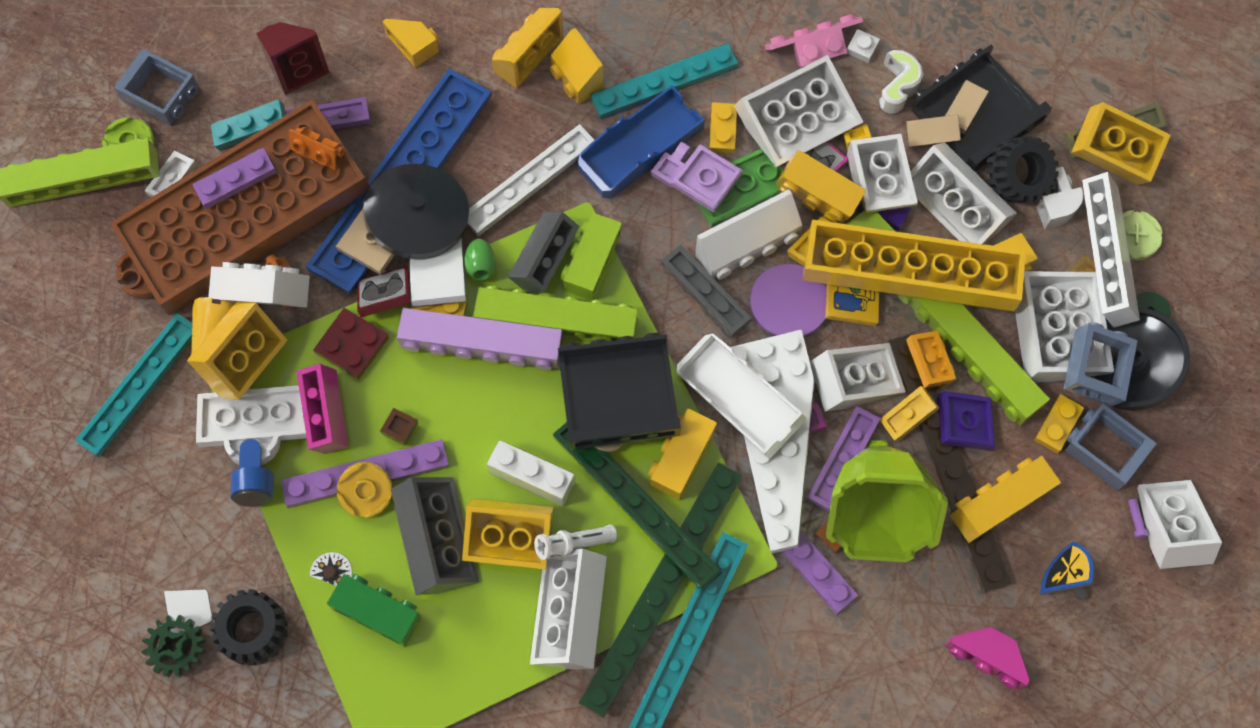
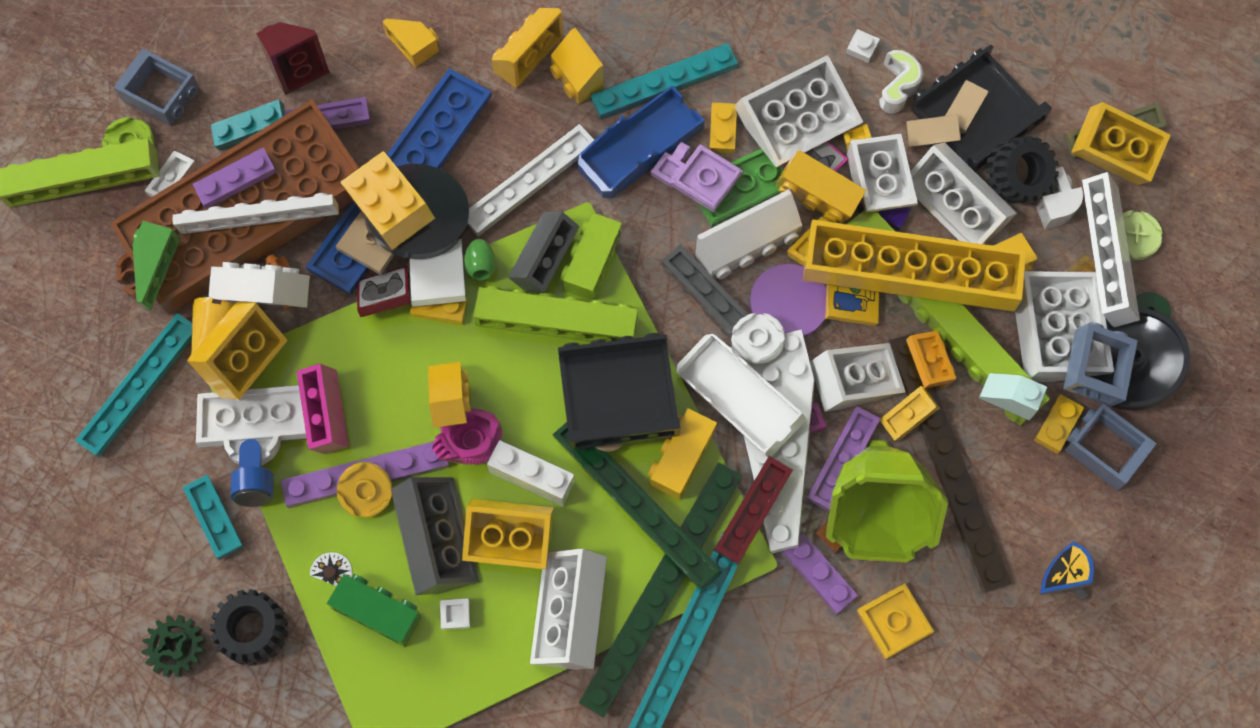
(152, 256): none -> bright green slope
(189, 604): white sticker -> none
(213, 517): none -> teal plate
(255, 214): none -> white plate
(307, 143): orange hinge -> none
(351, 343): dark red plate -> none
(388, 200): none -> yellow brick
(399, 426): reddish brown plate -> none
(448, 394): none -> yellow brick
(455, 614): none -> white plate
(469, 441): none -> dark pink helmet
(479, 338): lavender brick -> none
(565, 542): white pin -> none
(753, 510): none -> dark red plate
(758, 338): none -> white tile
(817, 43): bright pink bracket -> none
(895, 621): none -> yellow tile
(966, 421): dark purple tile -> none
(992, 654): dark pink slope -> none
(1005, 498): yellow brick -> none
(1013, 394): none -> light aqua slope
(1140, 531): medium lavender piece -> none
(1178, 525): white slope -> none

